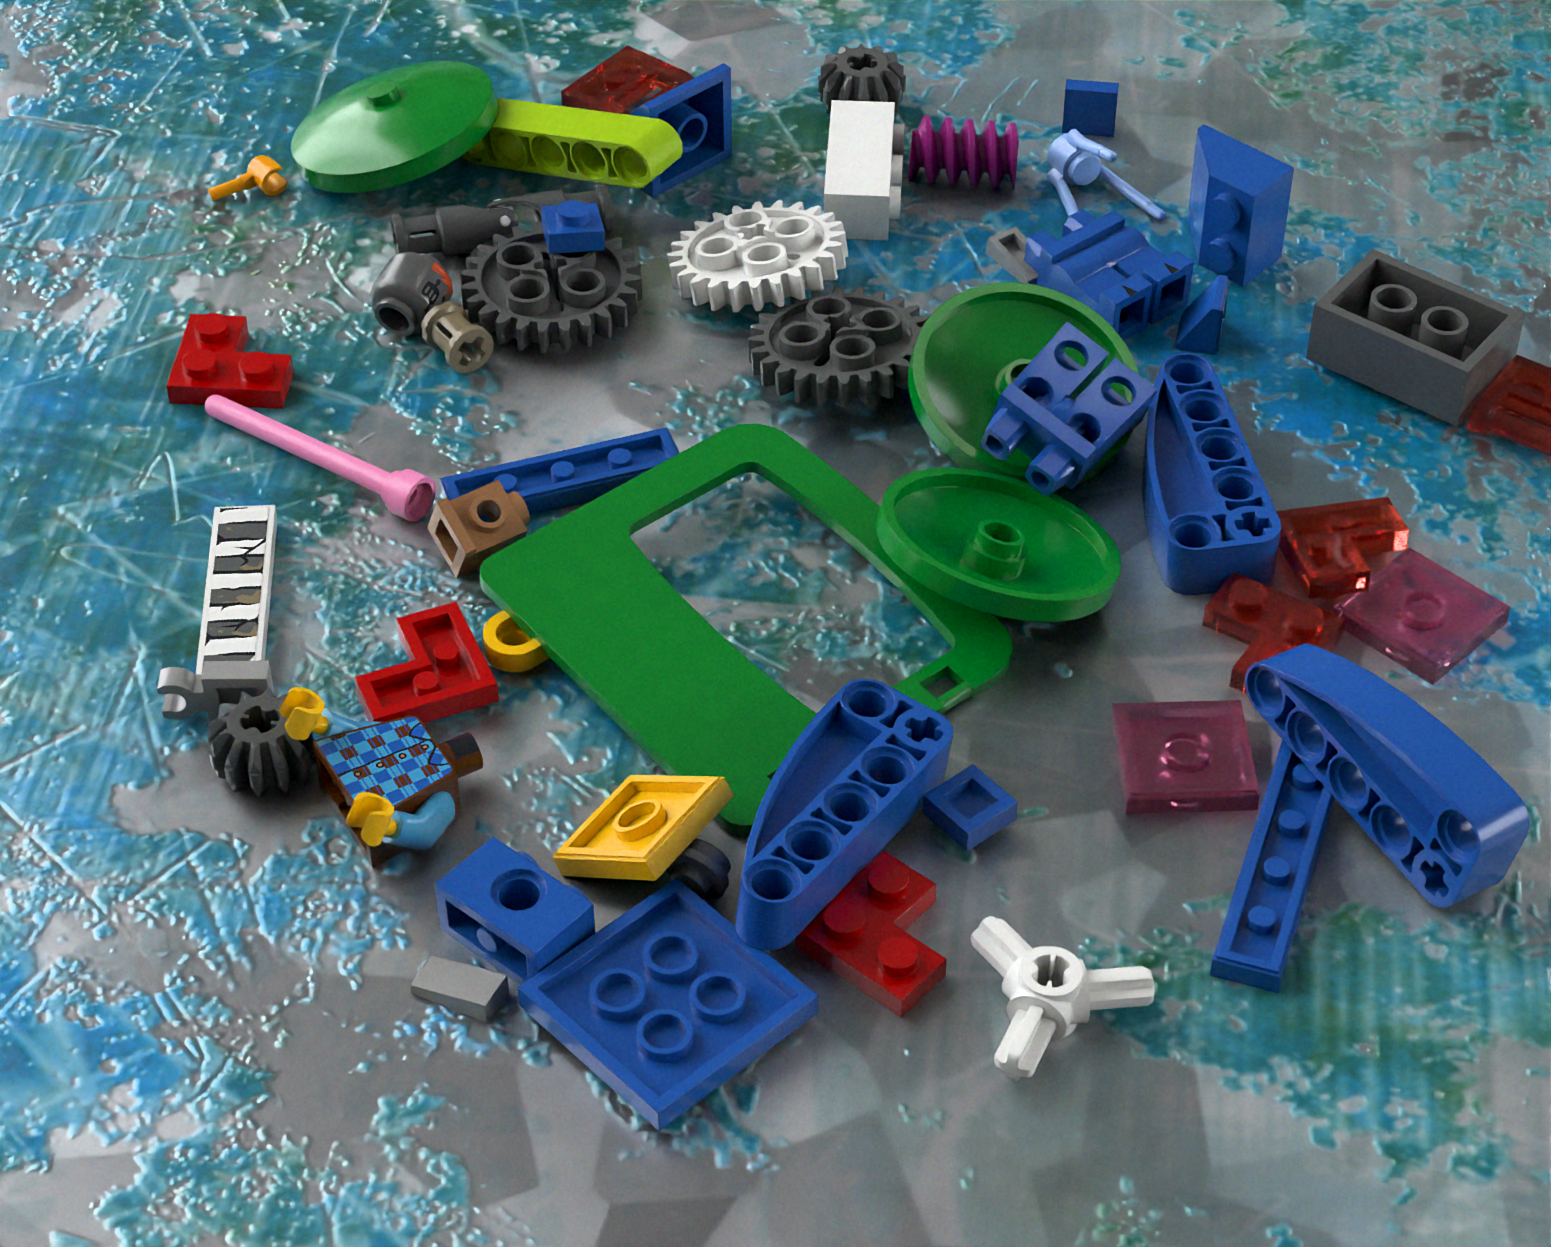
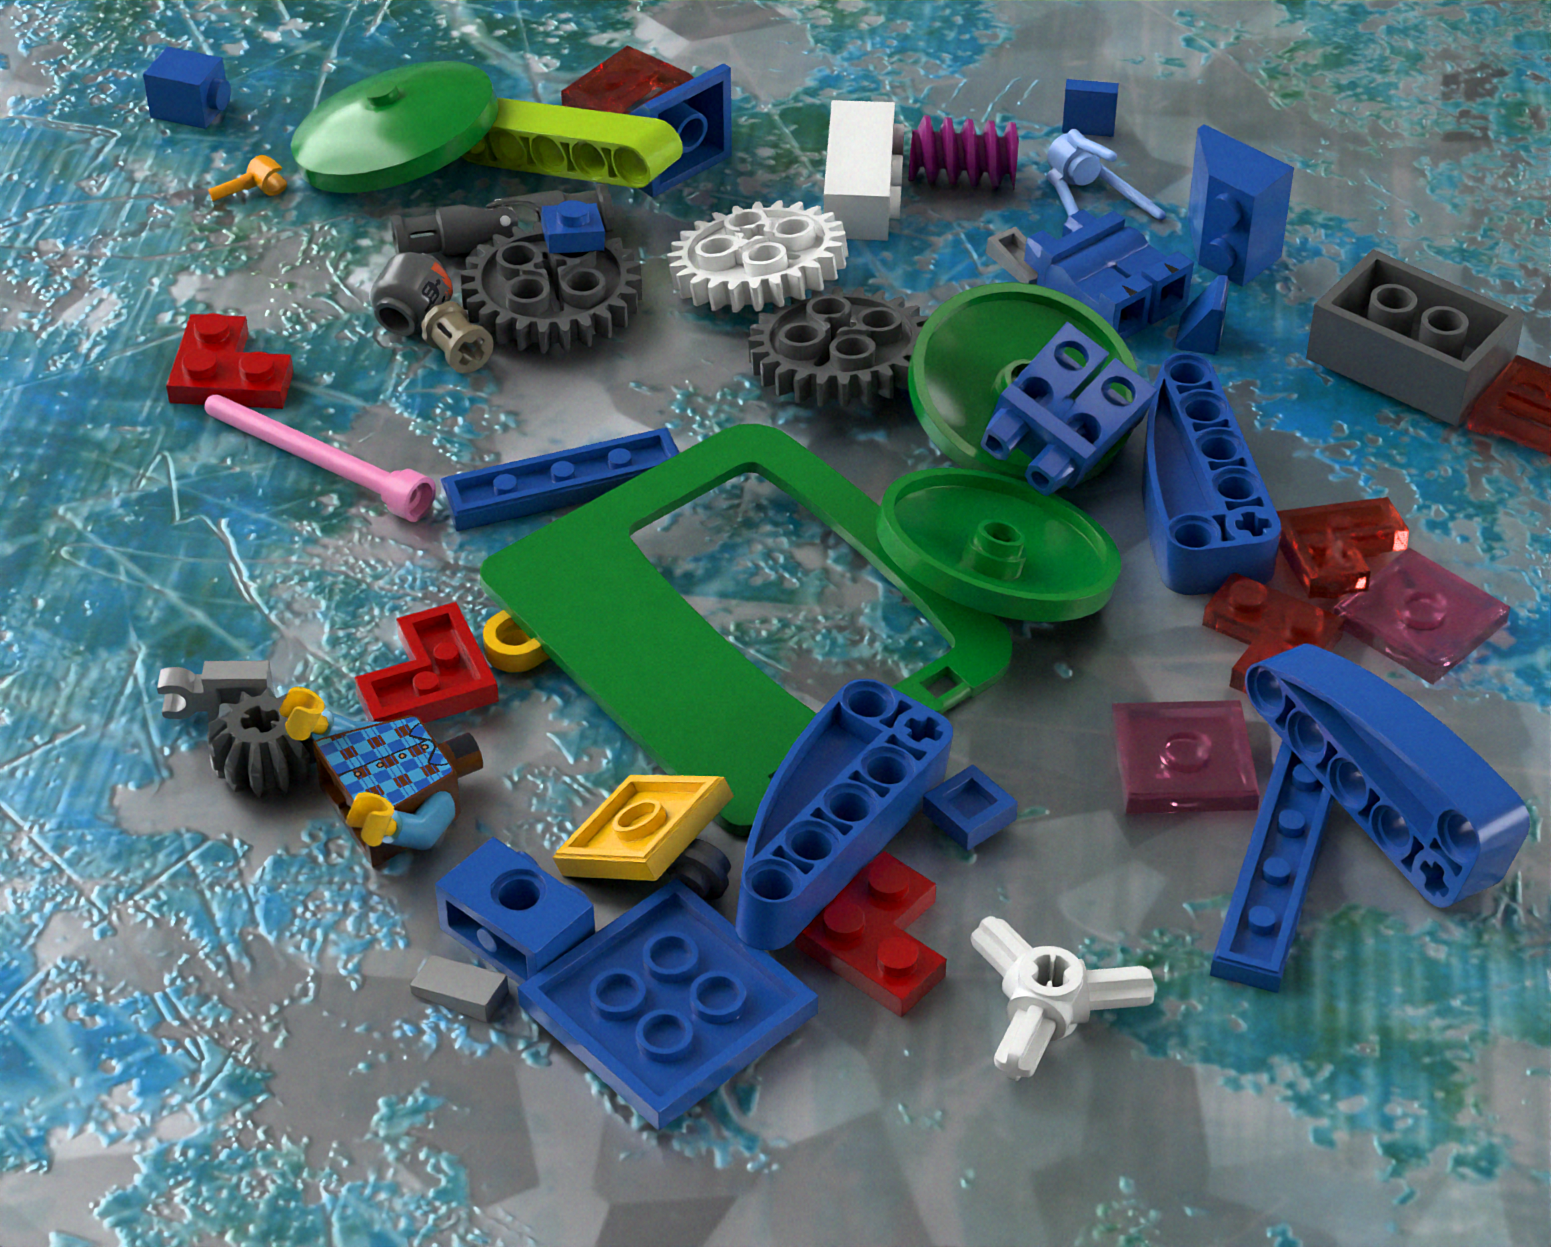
(186, 87): none -> blue brick
(238, 585): tile -> none
(468, 539): medium nougat brick -> none
(861, 76): dark grey gear -> none

